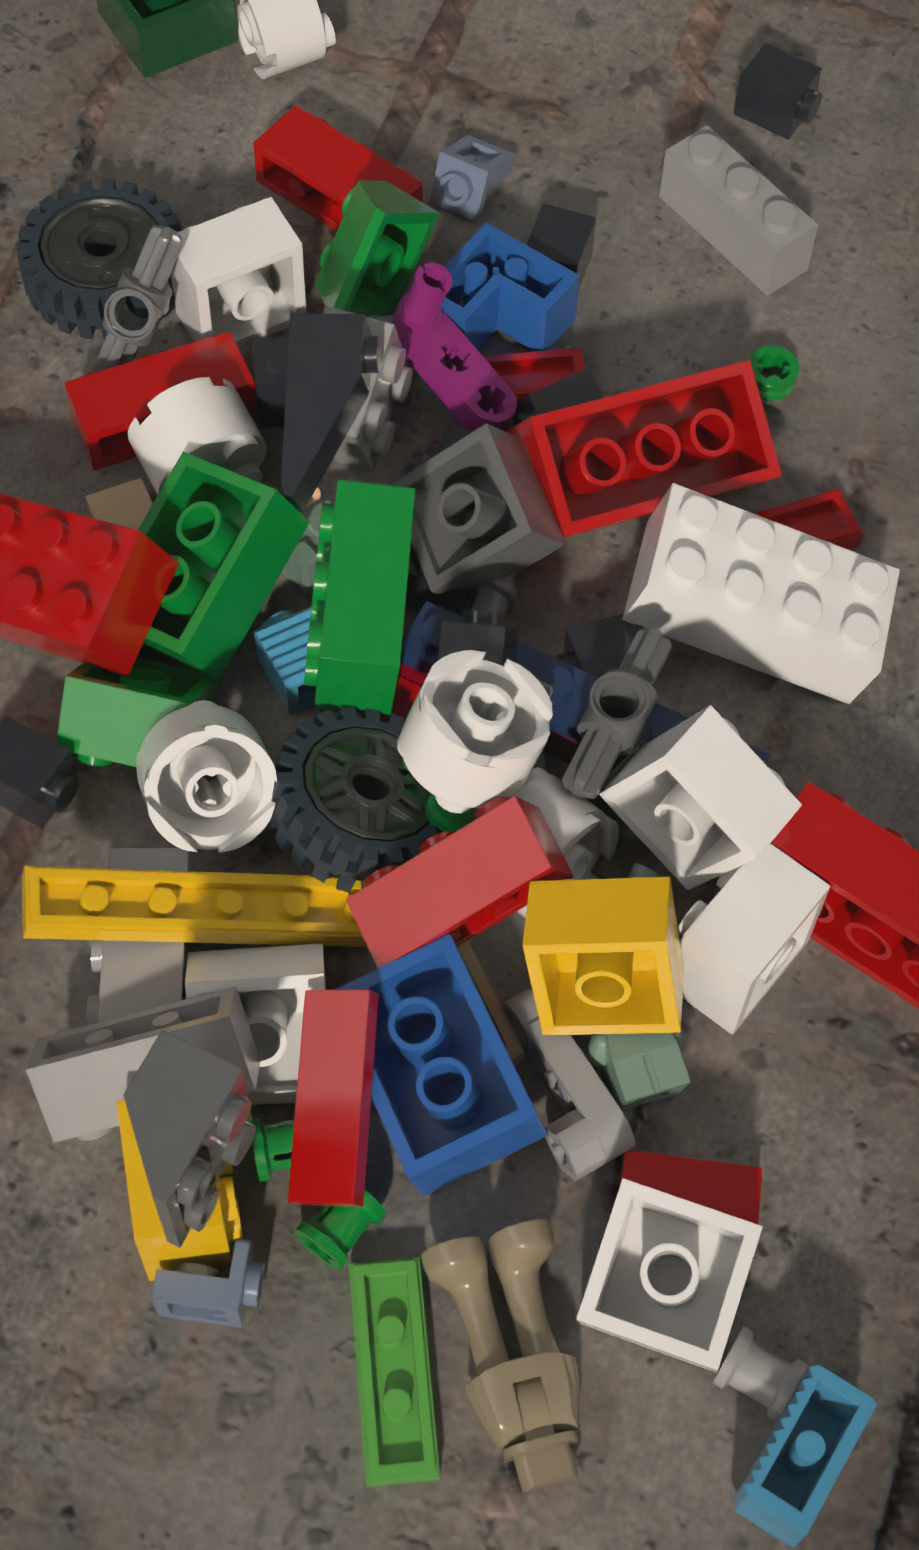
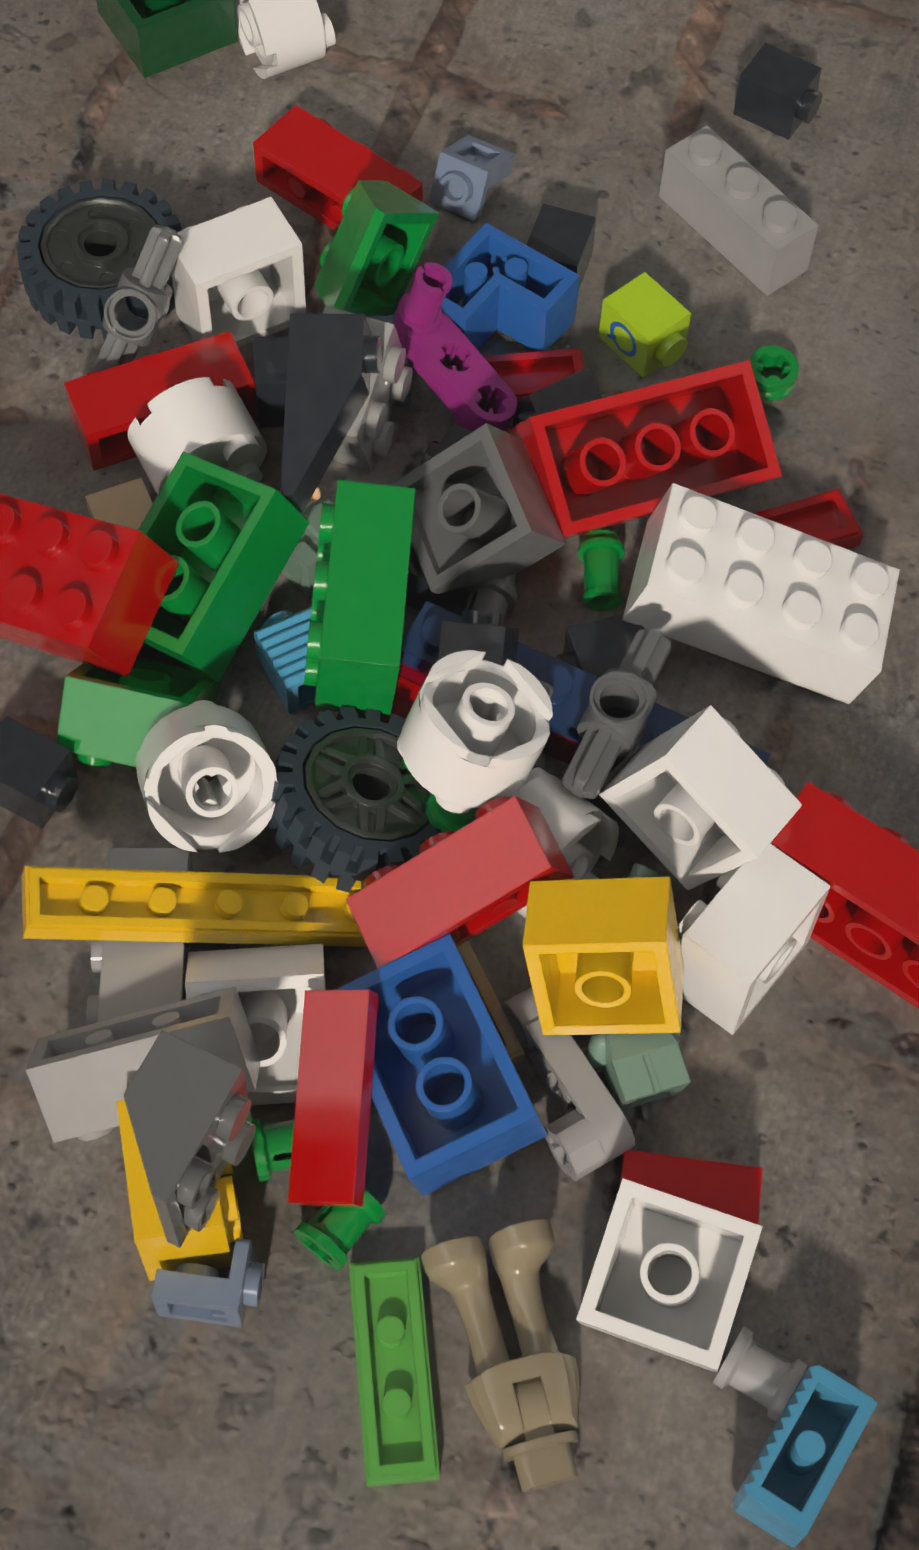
(601, 558): none -> green pin
(644, 325): none -> lime brick

